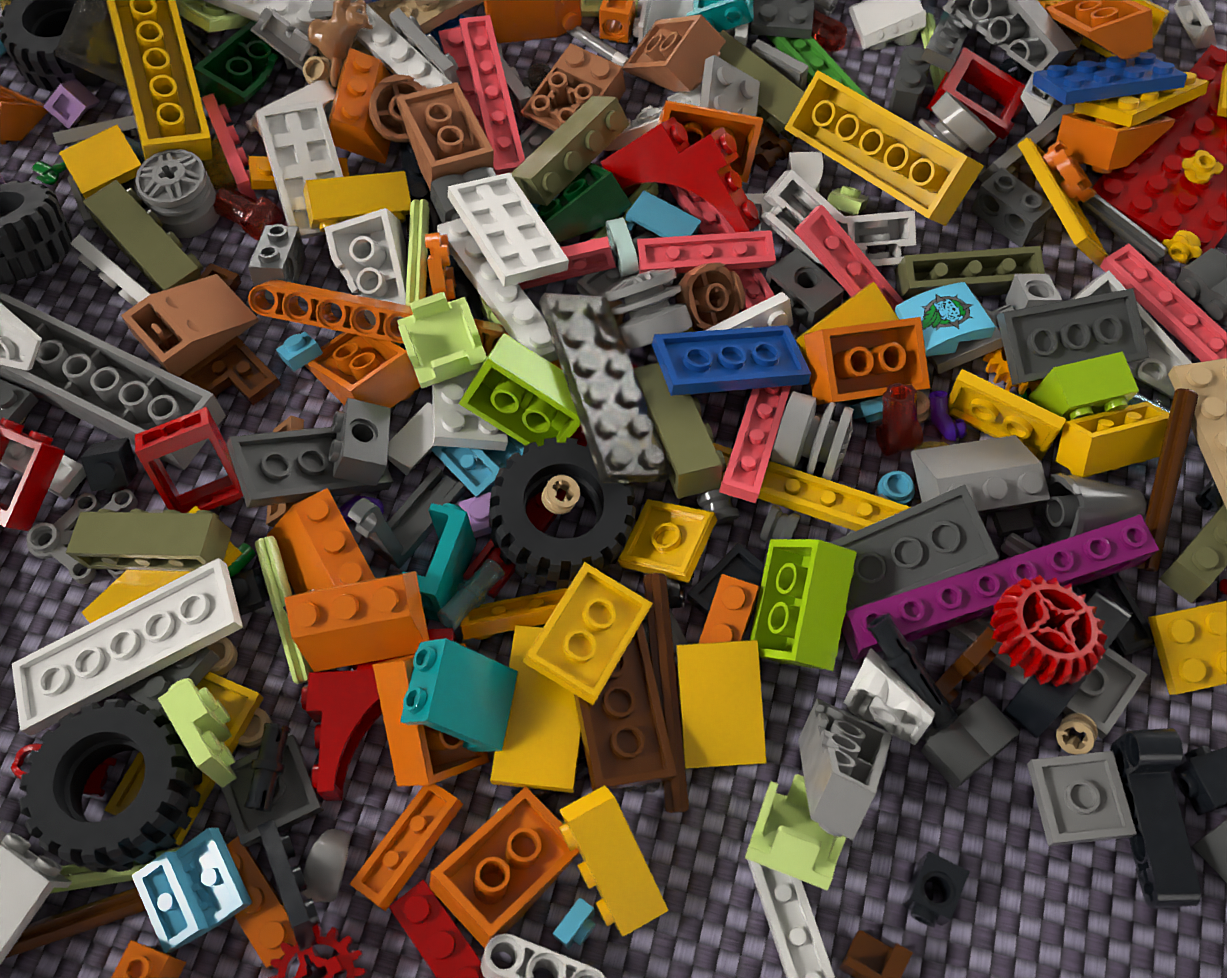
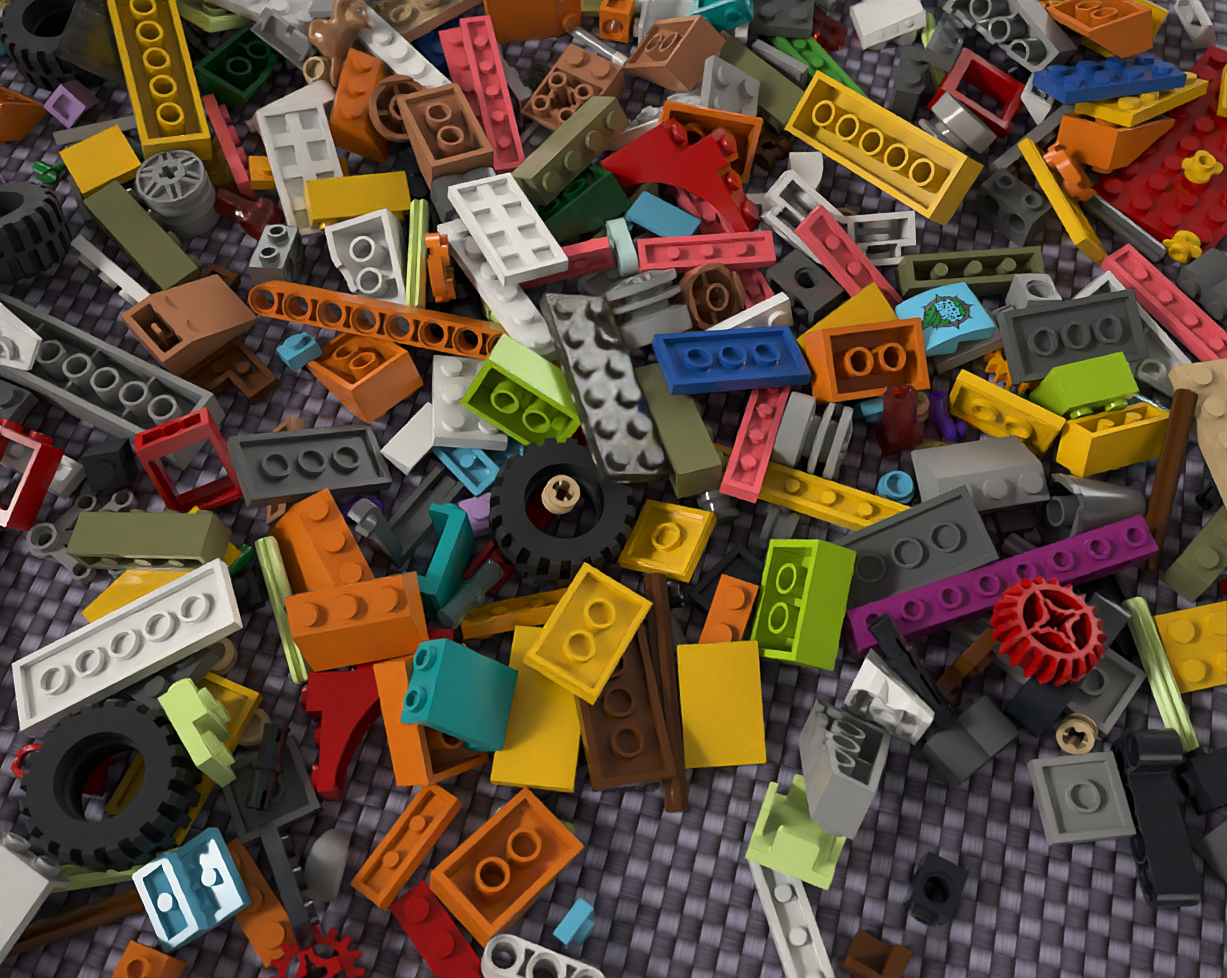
(361, 442): dark grey brick -> none
(425, 45): light grey plate -> none
(441, 339): yellowish green panel -> none
(612, 861): yellow brick -> none
(848, 200): yellowish green plate -> none
(1159, 672): none -> yellowish green axle

